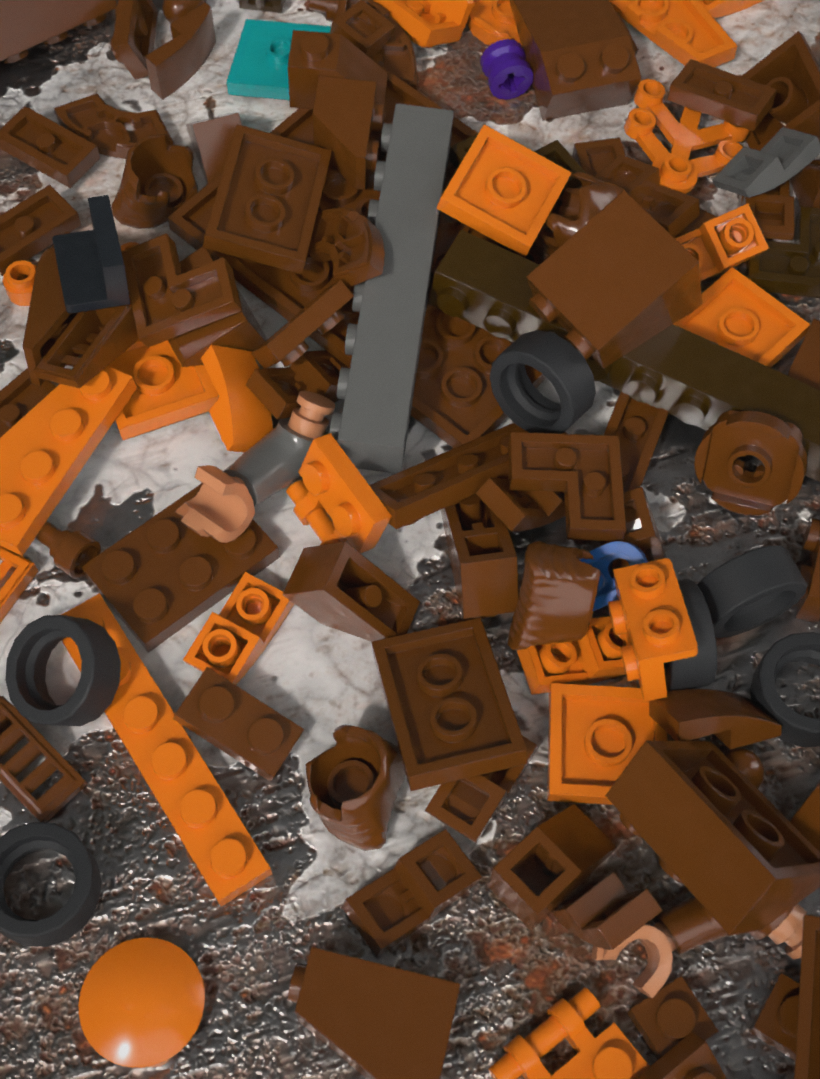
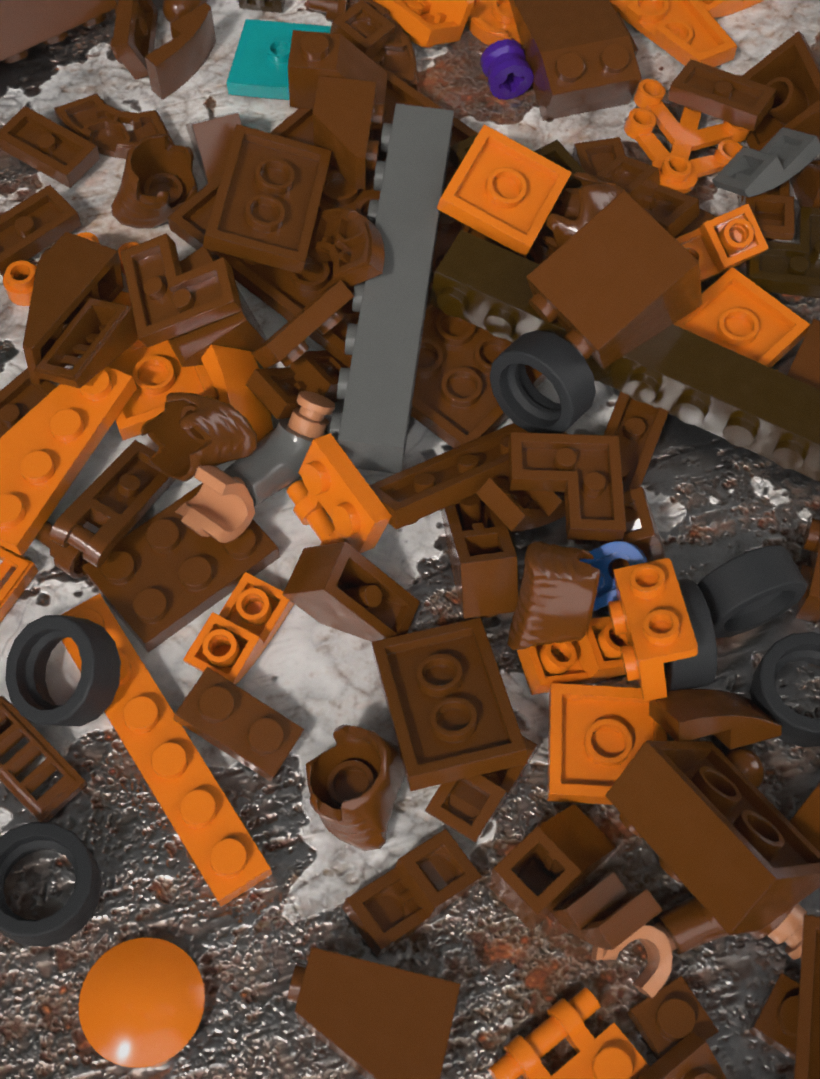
(92, 263): black panel -> none
(111, 504): none -> reddish brown plate
(197, 433): none -> reddish brown hair
(759, 435): reddish brown plate -> none

